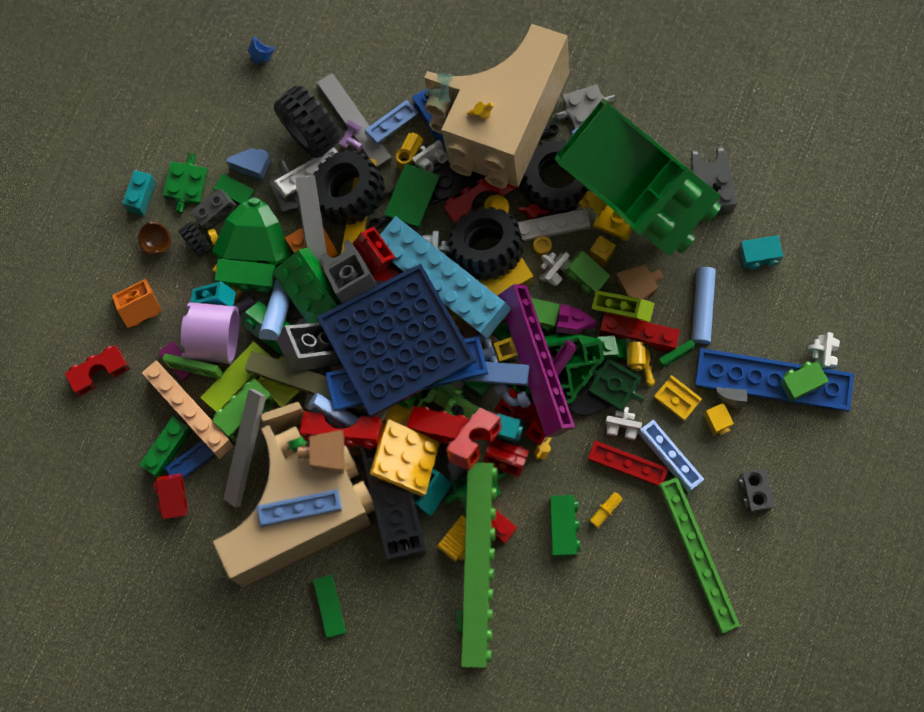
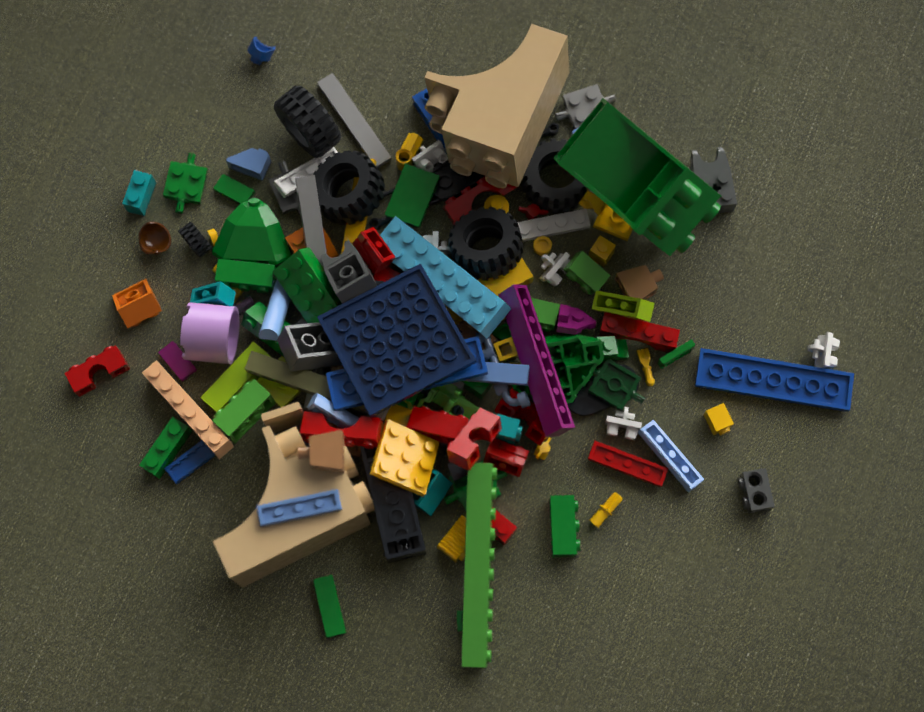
(171, 496): red brick -> none
(192, 366): bright green tile -> none
(214, 209): dark grey brick -> none
(244, 447): light grey tile -> none
(294, 444): green plate -> none
(347, 140): lavender piece -> none
(391, 122): medium blue plate -> none
(442, 93): clear light blue piece -> none
(482, 110): yellow piece -> none
(563, 356): magenta tile -> none
(636, 356): yellow brick -> none
(677, 398): yellow plate -> none
(699, 555): bright green tile -> none
(703, 305): light blue brick -> none
(732, 397): dark grey brick -> none
(761, 252): teal brick -> none
(803, 381): bright green brick -> none

